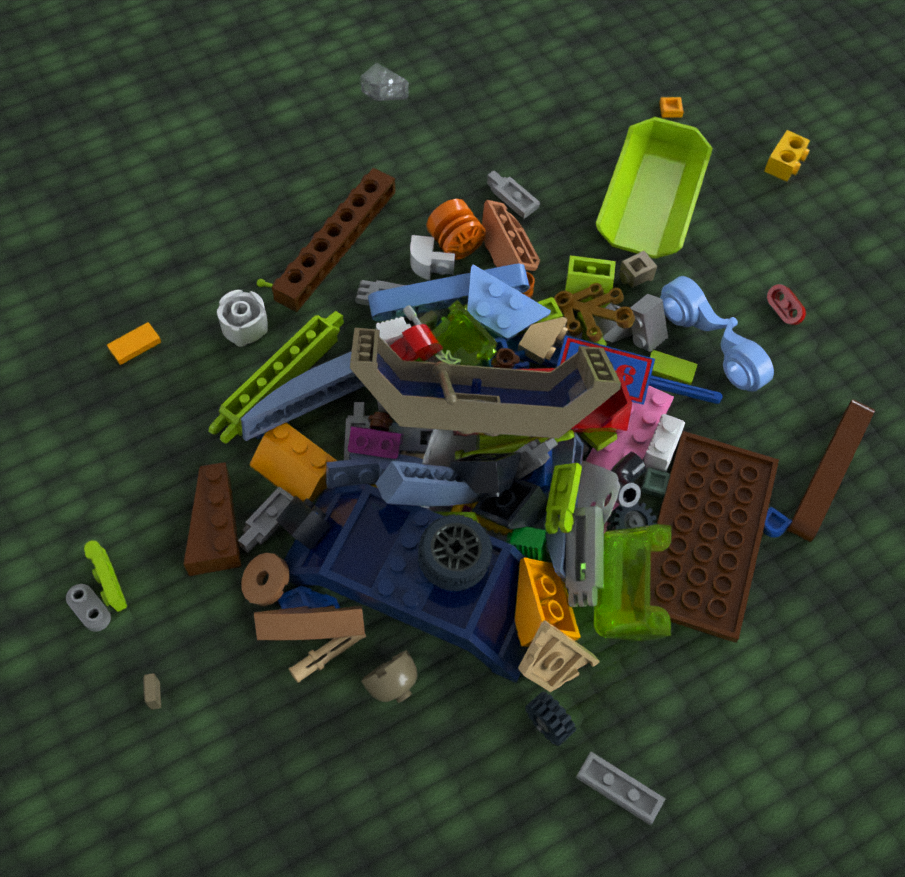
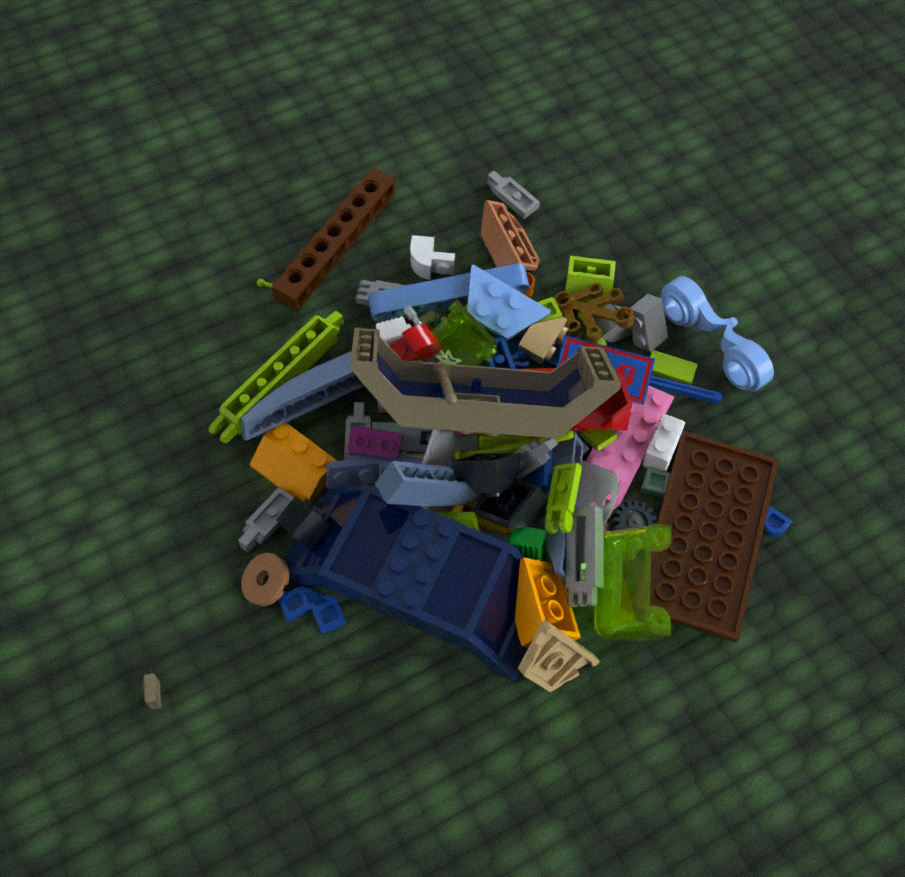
(87, 606): light grey plate -> none
(105, 575): lime hinge -> none
(134, 343): light orange tile -> none
(213, 528): reddish brown wedge -> none
(242, 317): white brick -> none
(301, 670): tan pin -> none
(309, 624): medium nougat slope -> none
(380, 421): reddish brown plate -> none
(383, 84): clear slope -> none
(392, 679): dark tan cylinder -> none
(456, 228): orange wheel -> none
(472, 551): wheel -> none
(505, 354): reddish brown plate -> none
(550, 718): black wheel -> none
(620, 788): light grey tile -> none
(628, 470): black cylinder -> none
(637, 269): dark tan brick -> none
(654, 187): lime piece -> none
(671, 107): light orange tile -> none
(786, 306): red plate -> none
(787, 155): yellow brick -> none
(831, 471): reddish brown beam -> none

